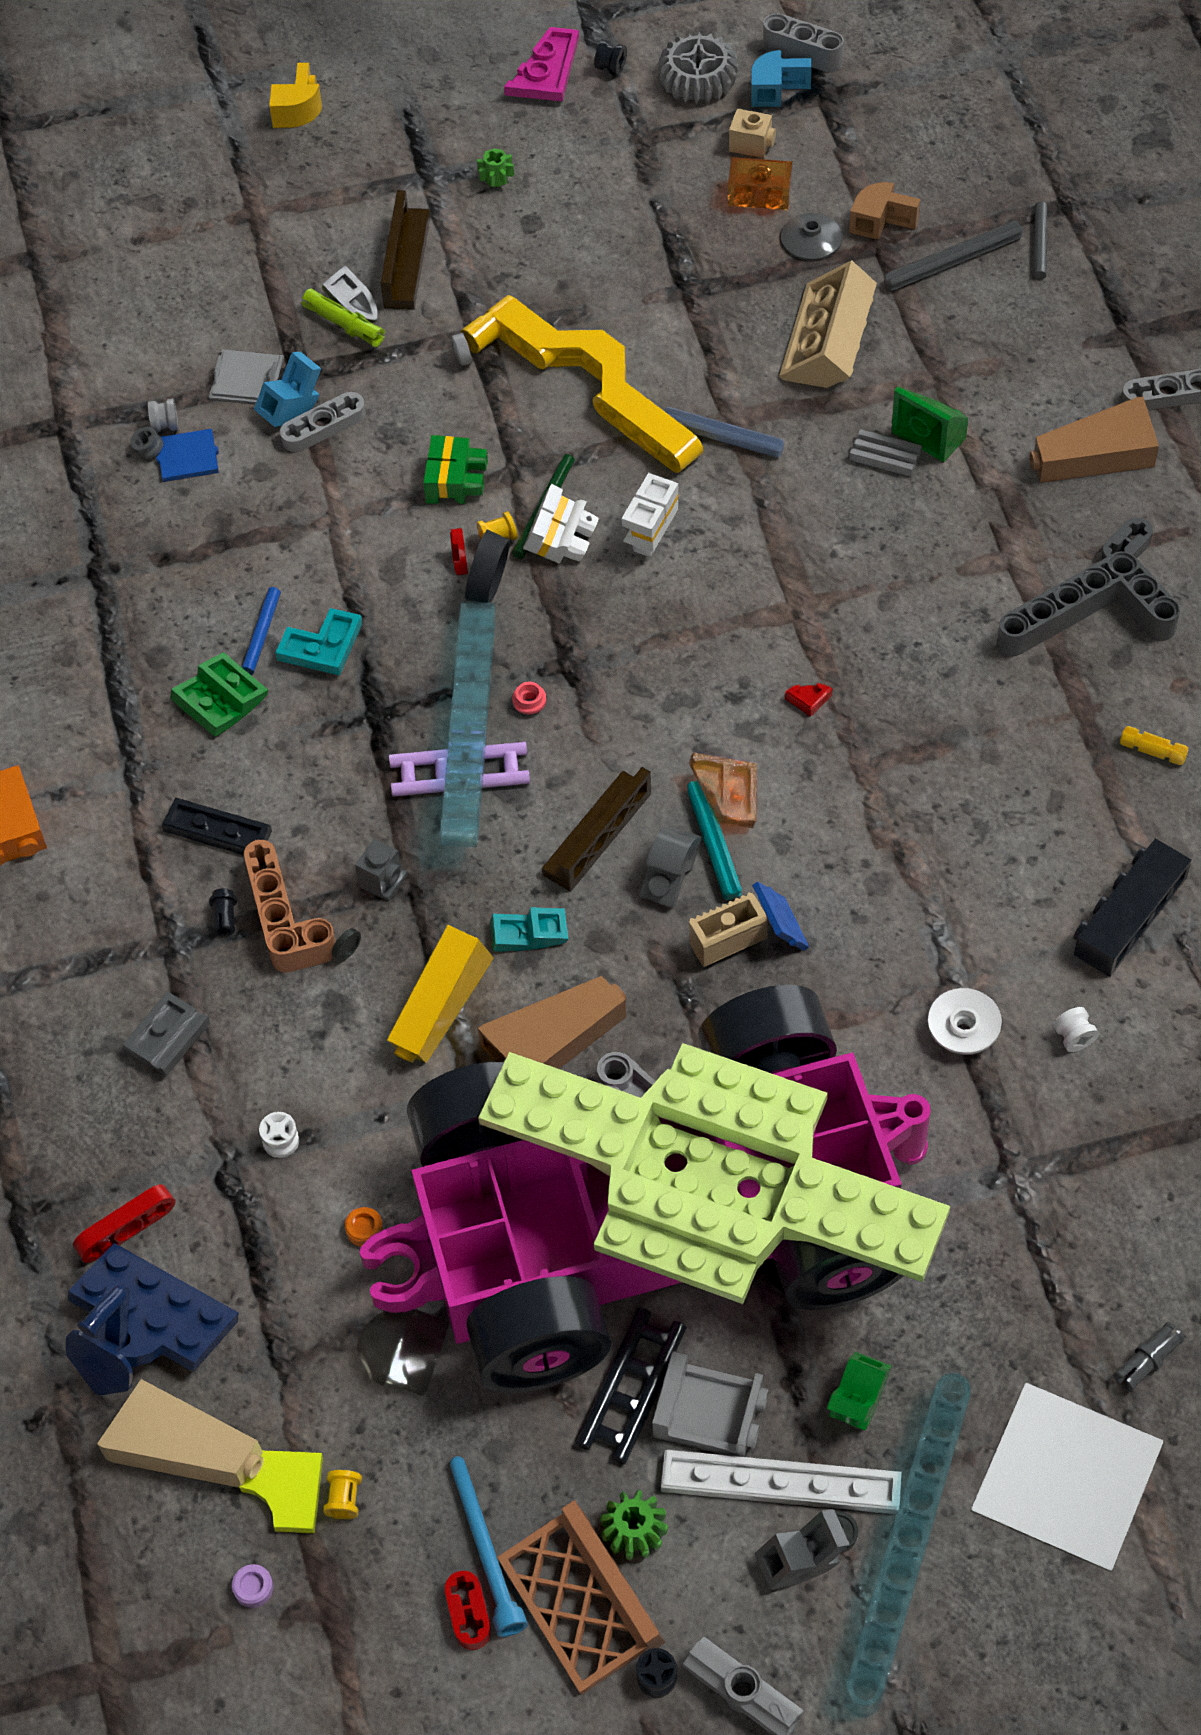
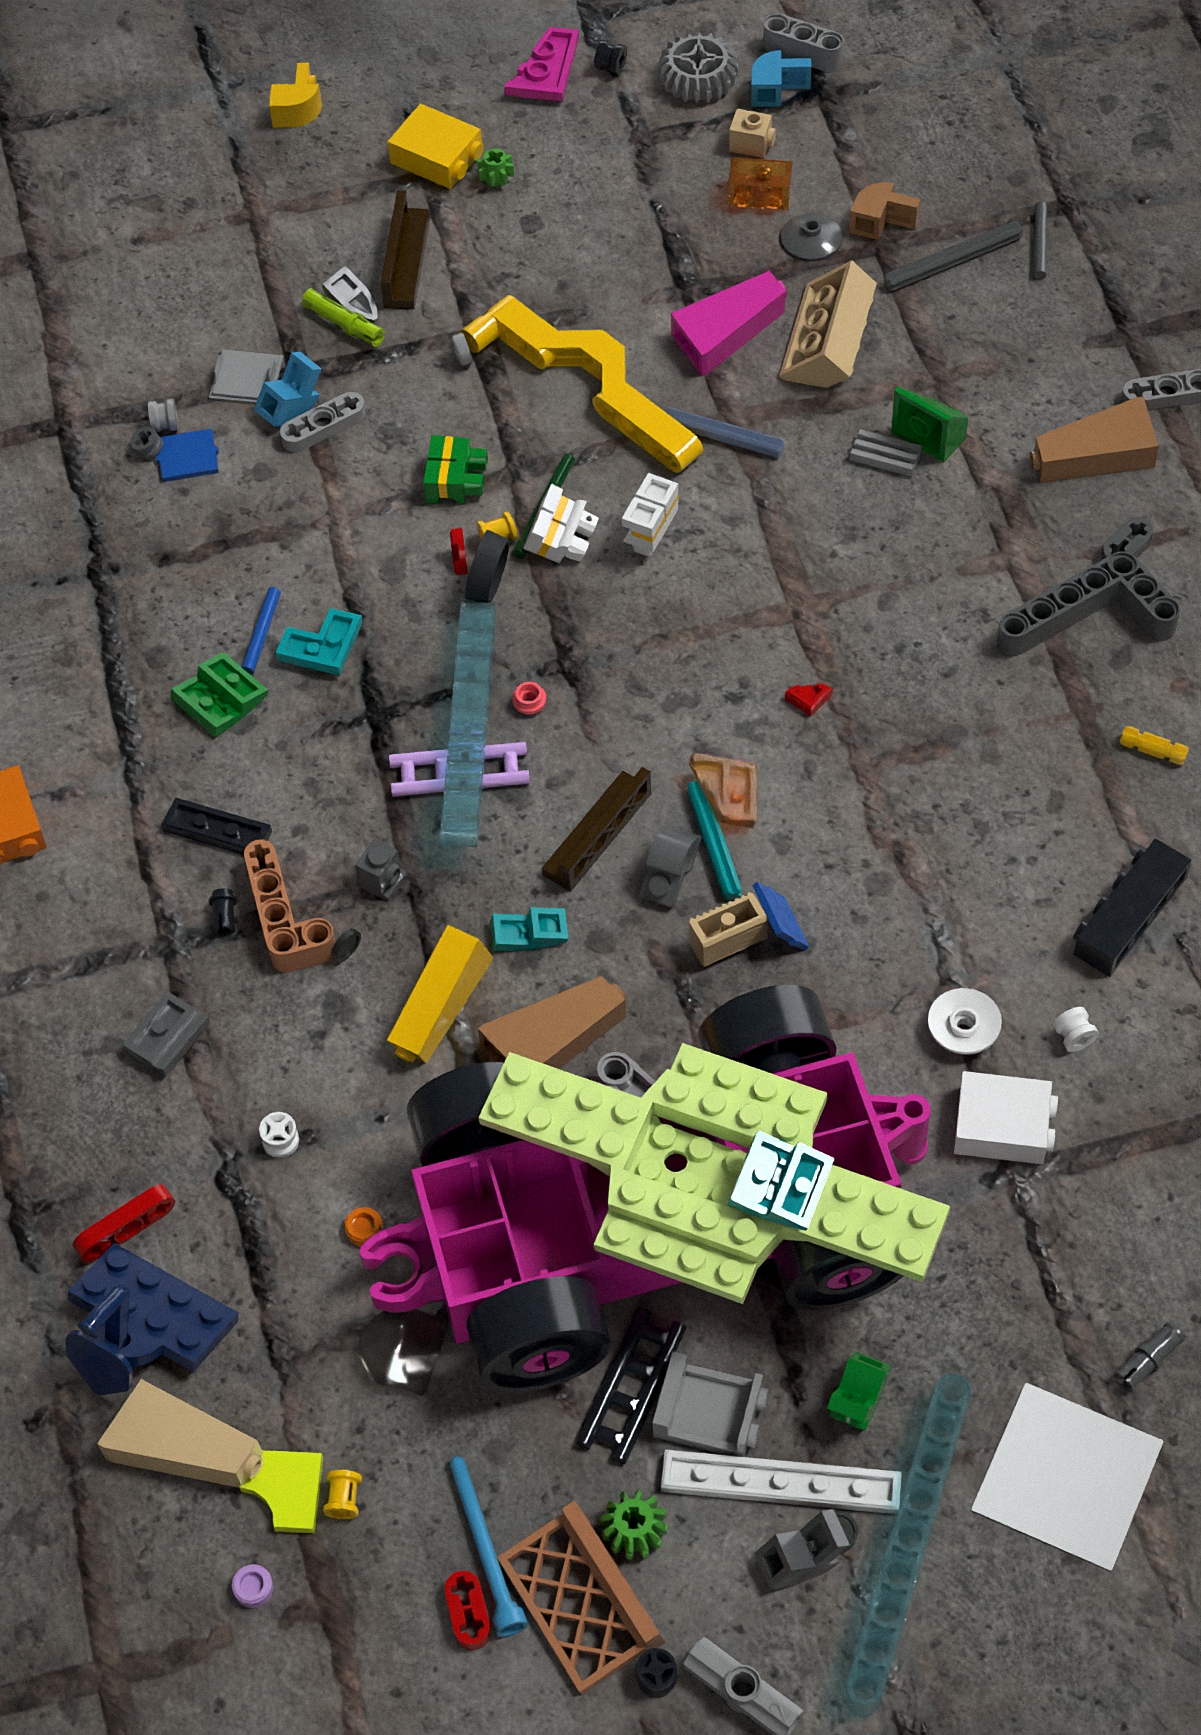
(435, 146): none -> yellow brick
(727, 320): none -> dark pink slope
(780, 1181): none -> slope
(1005, 1117): none -> white brick

